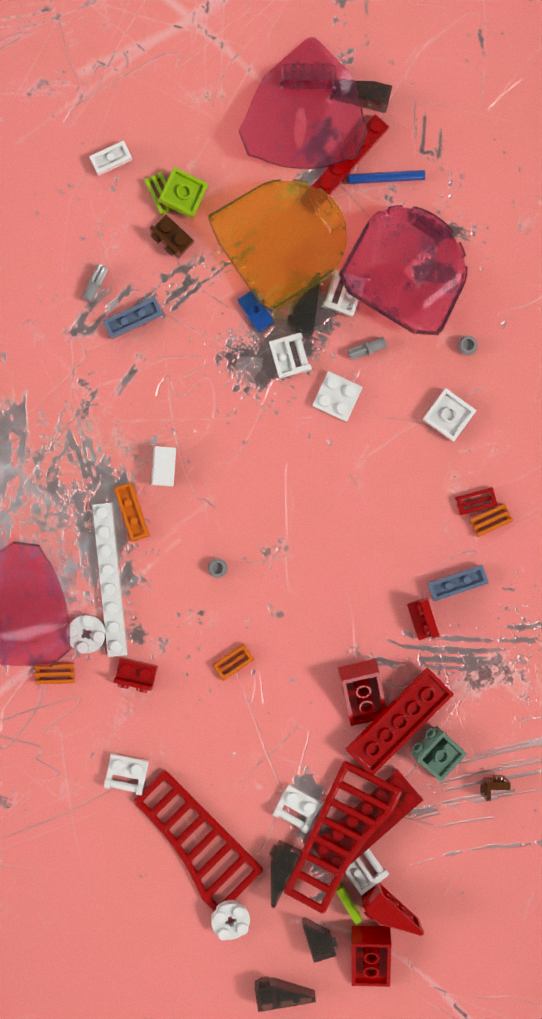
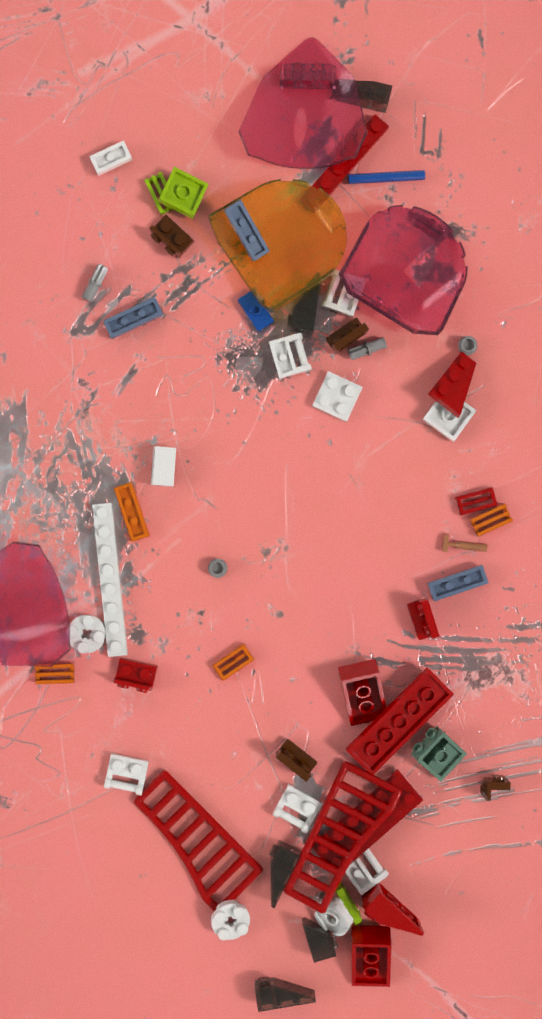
(246, 230): none -> sand blue plate
(296, 759): none -> reddish brown bracket
(340, 922): none -> white plate
(346, 335): none -> reddish brown bracket
(454, 384): none -> red wing
(463, 545): none -> nougat piece

